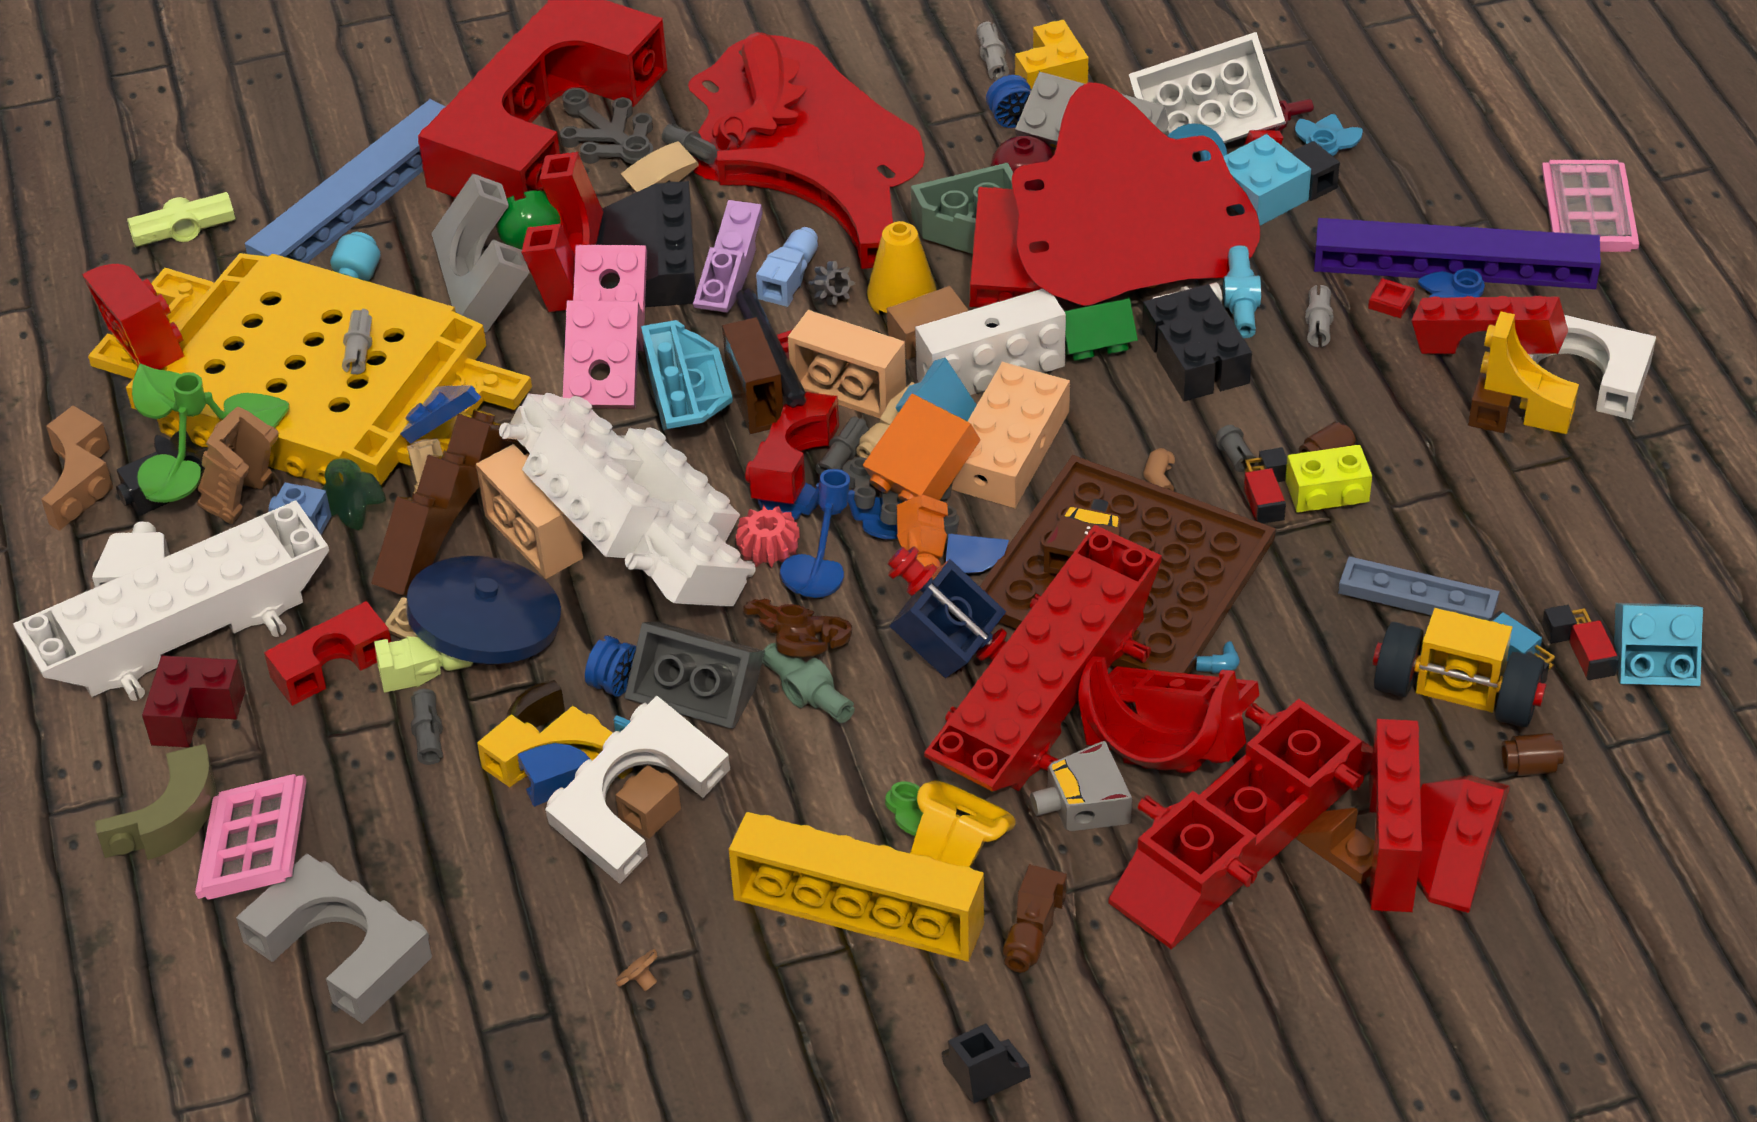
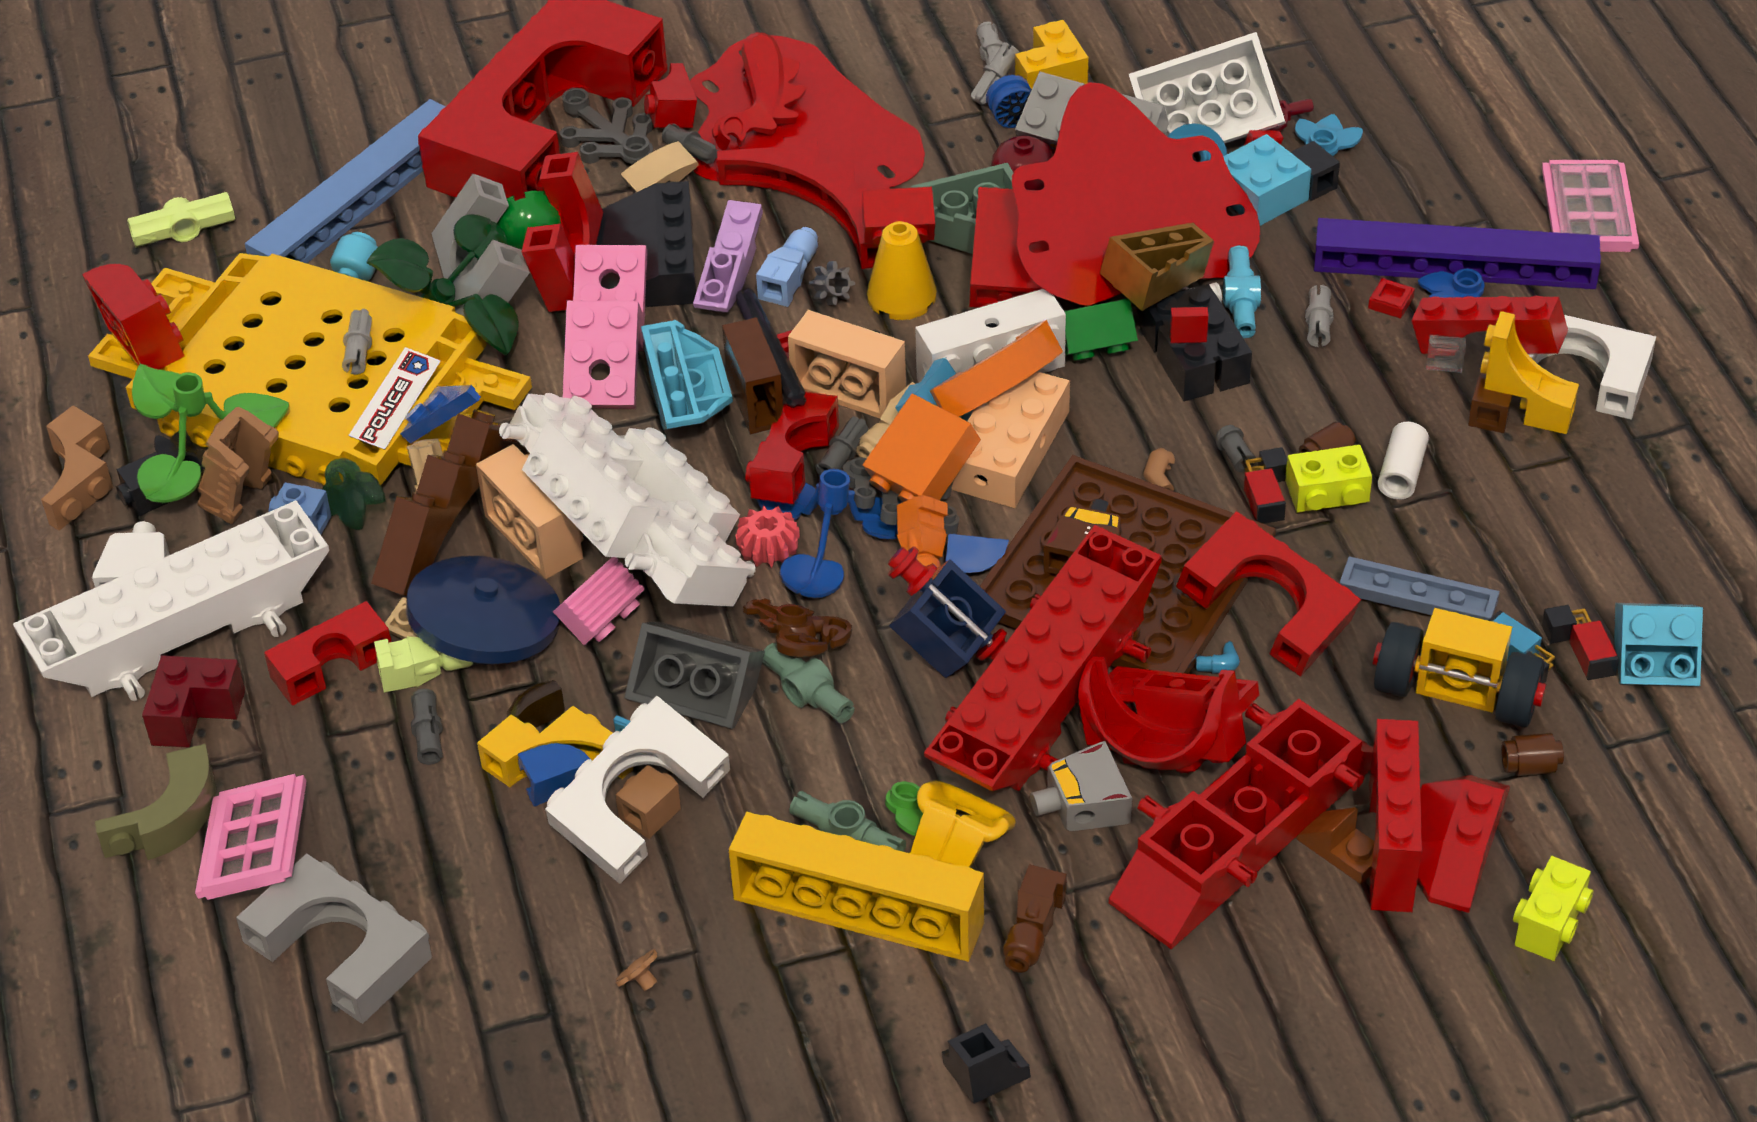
(394, 398): none -> white sticker
(406, 267): none -> dark green plant
(599, 601): none -> bright pink brick
(610, 665): blue wheel -> none
(672, 99): none -> red arch
(842, 819): none -> sand green pin
(899, 204): none -> red brick
(919, 311): medium nougat brick -> none
(995, 70): none -> light grey axle
(998, 371): none -> orange slope
(1156, 262): none -> pearl gold wedge
(1189, 325): none -> red tile
(1246, 550): none -> red arch
(1403, 460): none -> white pin
(1446, 353): none -> clear tile
(1552, 909): none -> neon yellow brick

